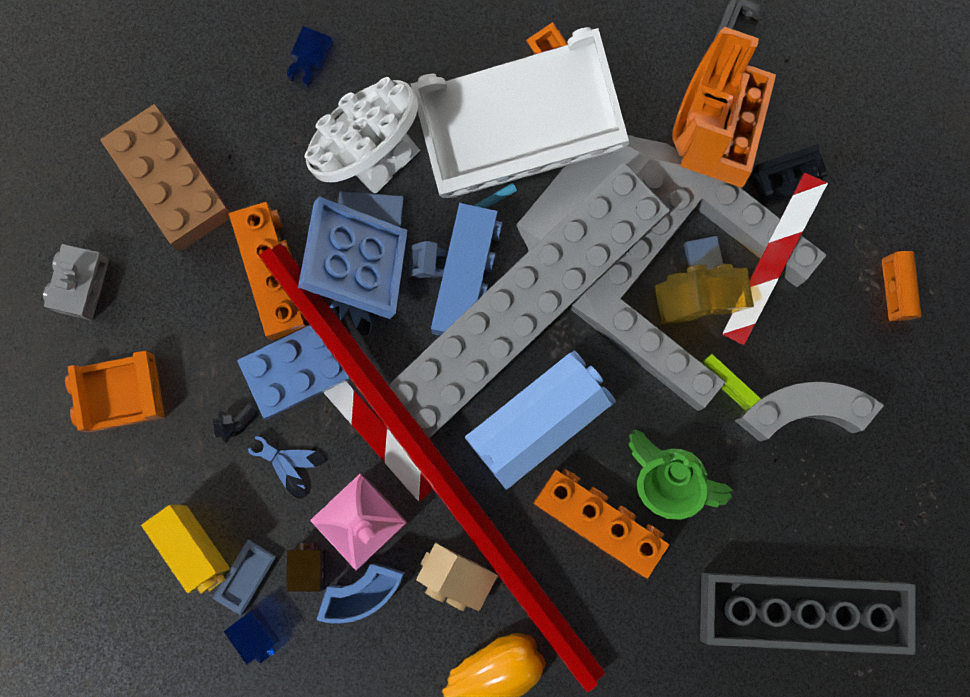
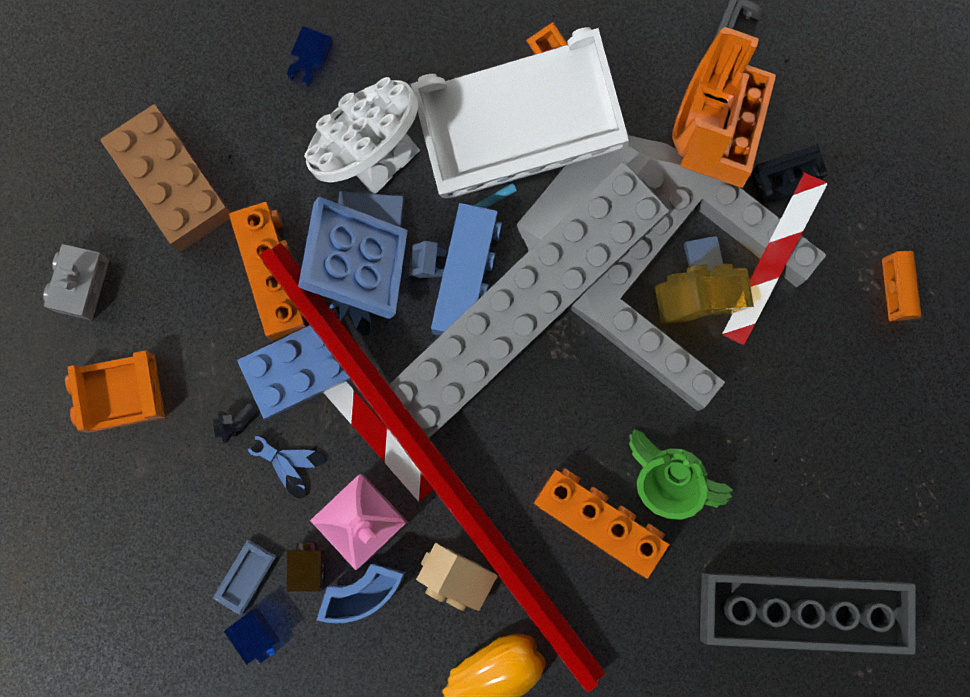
(186, 549): yellow brick -> none
(540, 419): light blue brick -> none
(733, 385): lime tile -> none
(816, 400): light grey brick -> none

